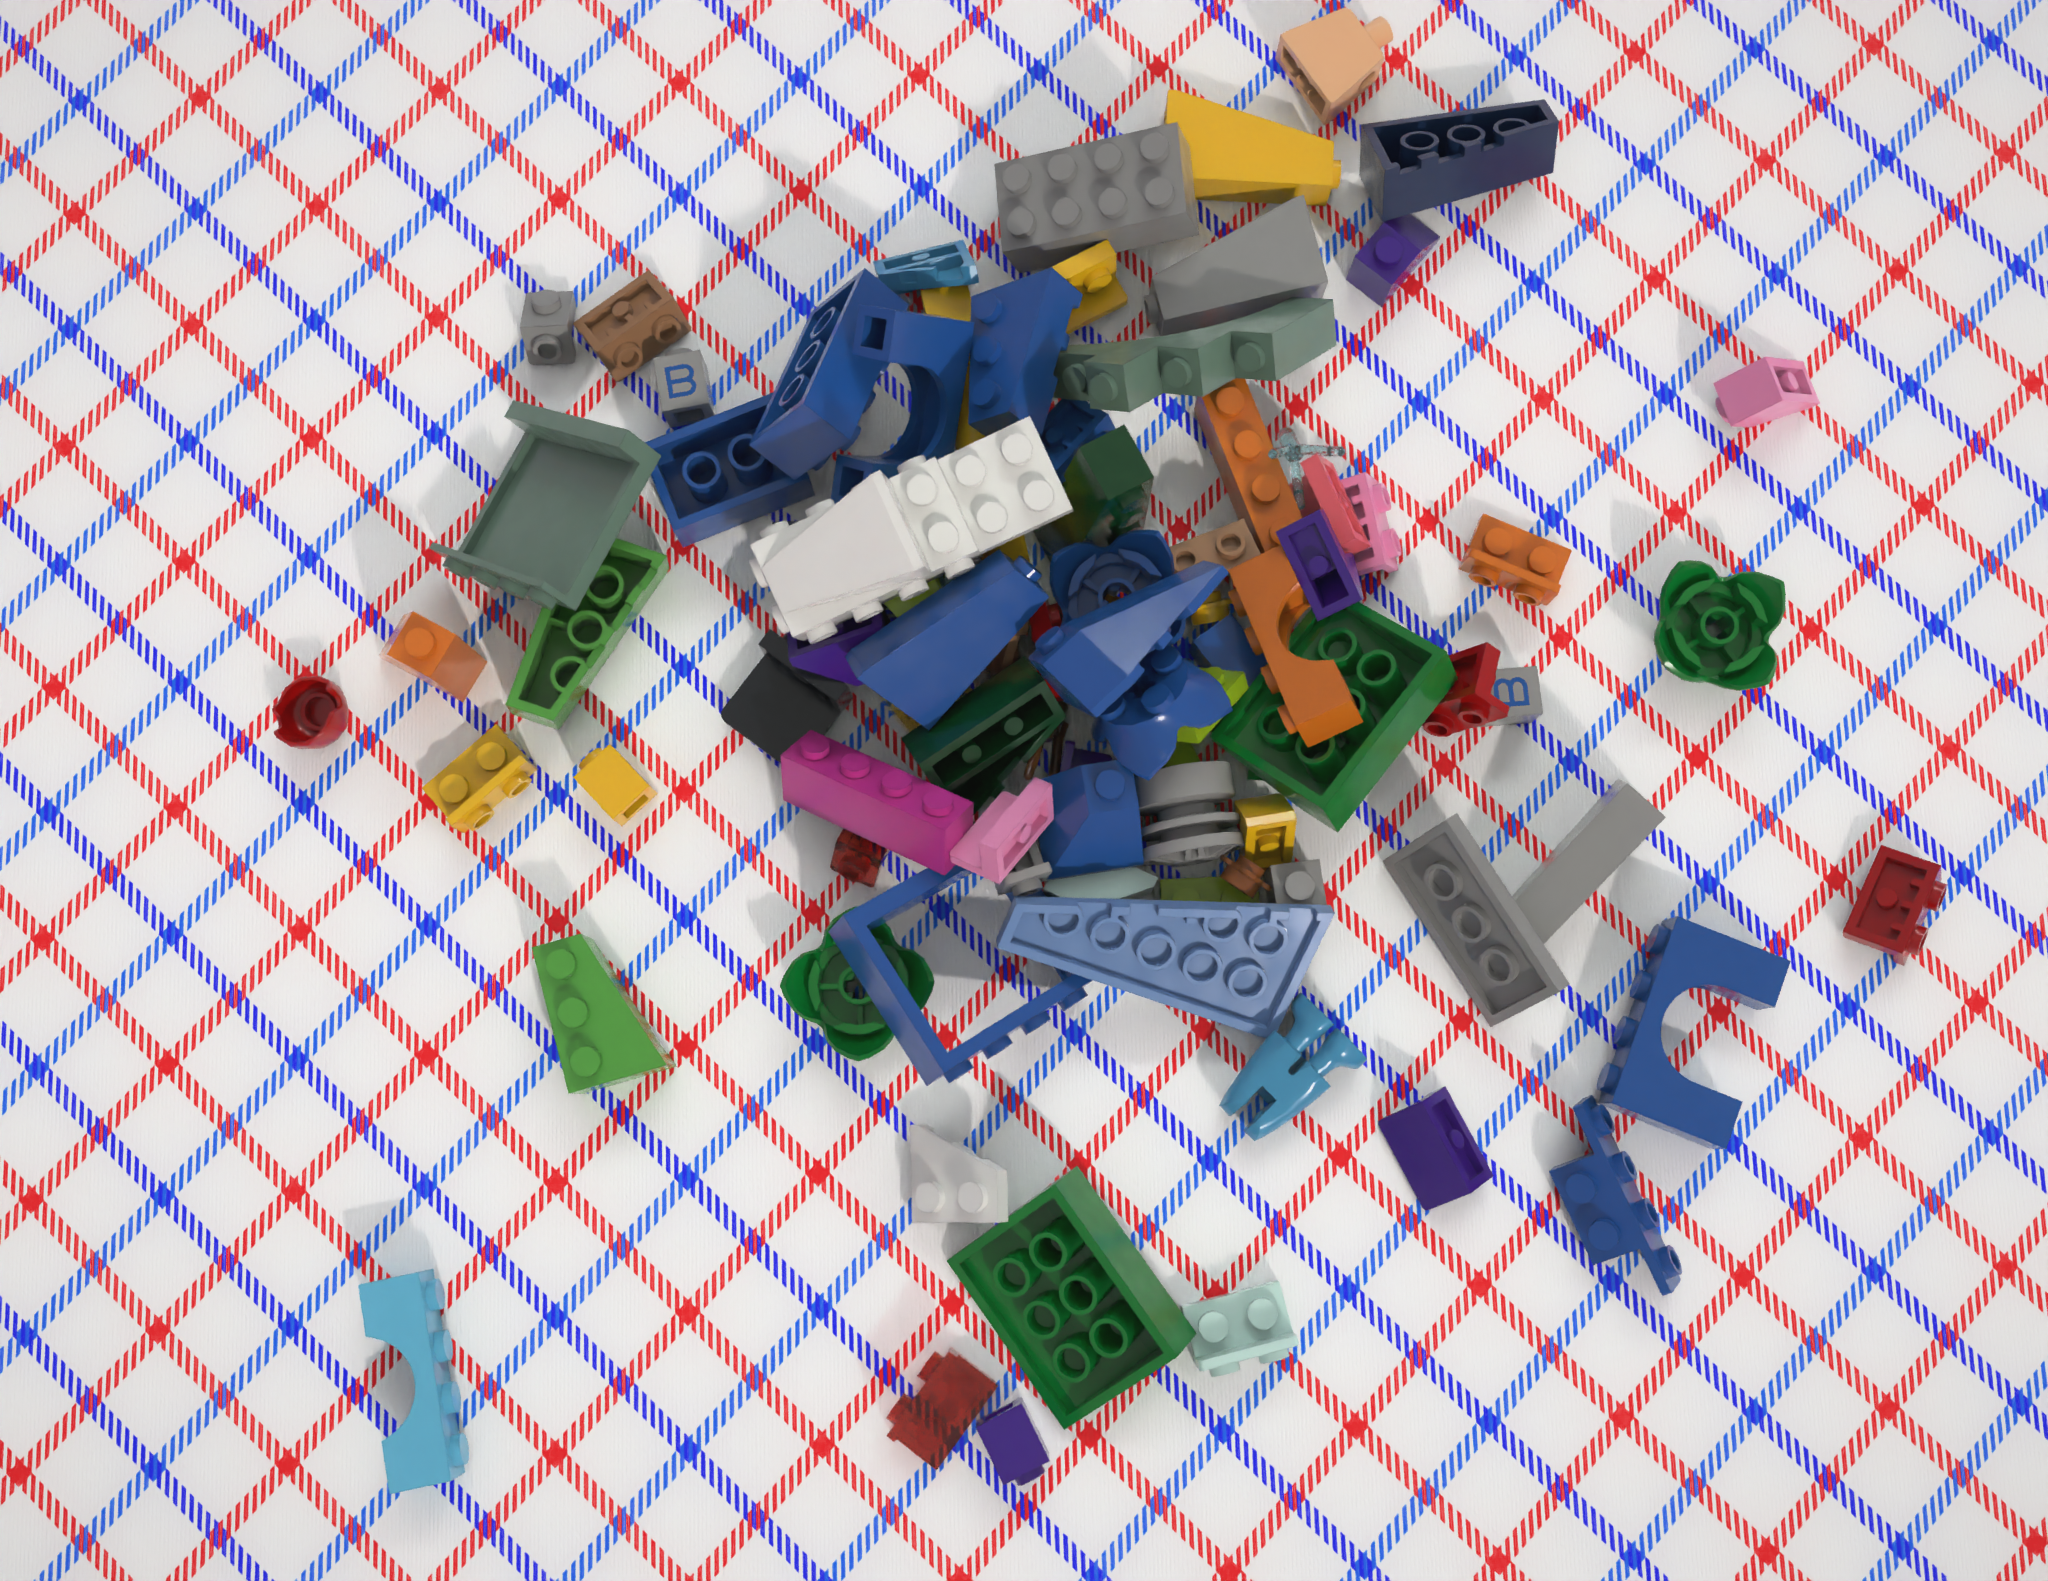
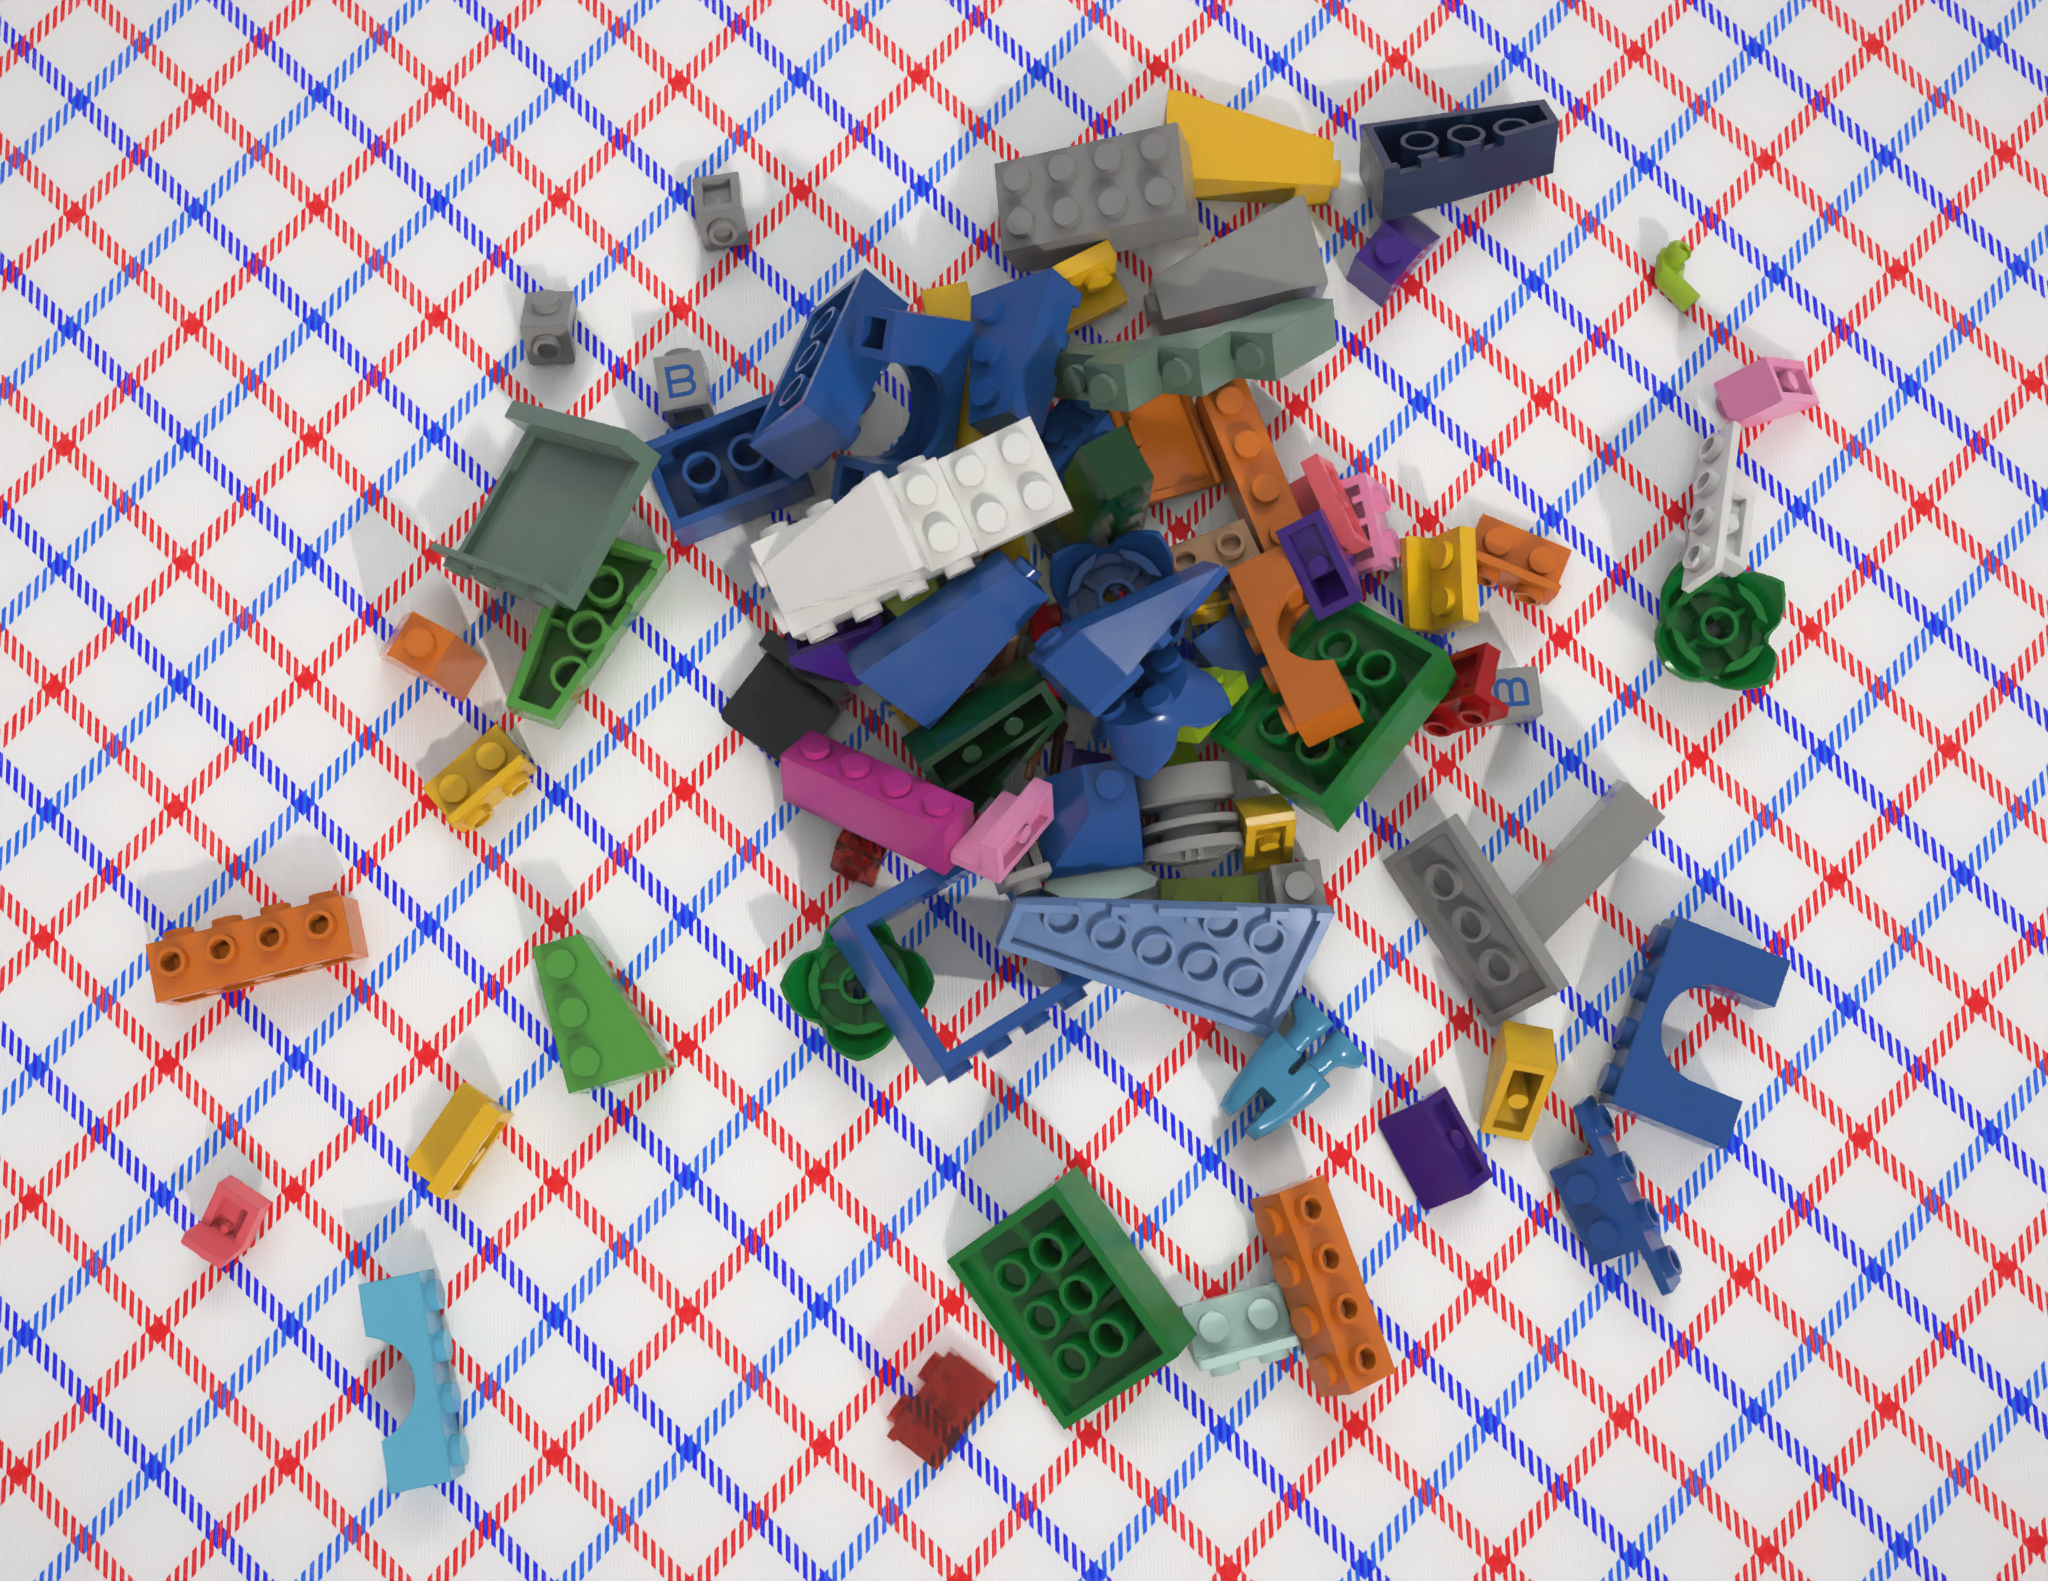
(227, 1223): none -> coral bracket
(256, 949): none -> orange brick
(311, 713): red hair -> none
(458, 1141): none -> yellow panel
(614, 784): yellow brick -> none
(633, 325): medium nougat bracket -> none
(720, 211): none -> light grey bracket
(928, 268): dark azure wing -> none
(954, 1183): white wing -> none
(1013, 1443): dark purple brick -> none
(1172, 446): none -> orange door
(1244, 875): dark orange plate -> none
(1294, 453): clear light blue plant -> none
(1322, 1287): none -> orange brick
(1333, 59): light nougat torso -> none
(1440, 581): none -> yellow bracket
(1518, 1080): none -> yellow slope
(1670, 275): none -> lime arm
(1720, 513): none -> white bracket
(1896, 904): red bracket -> none

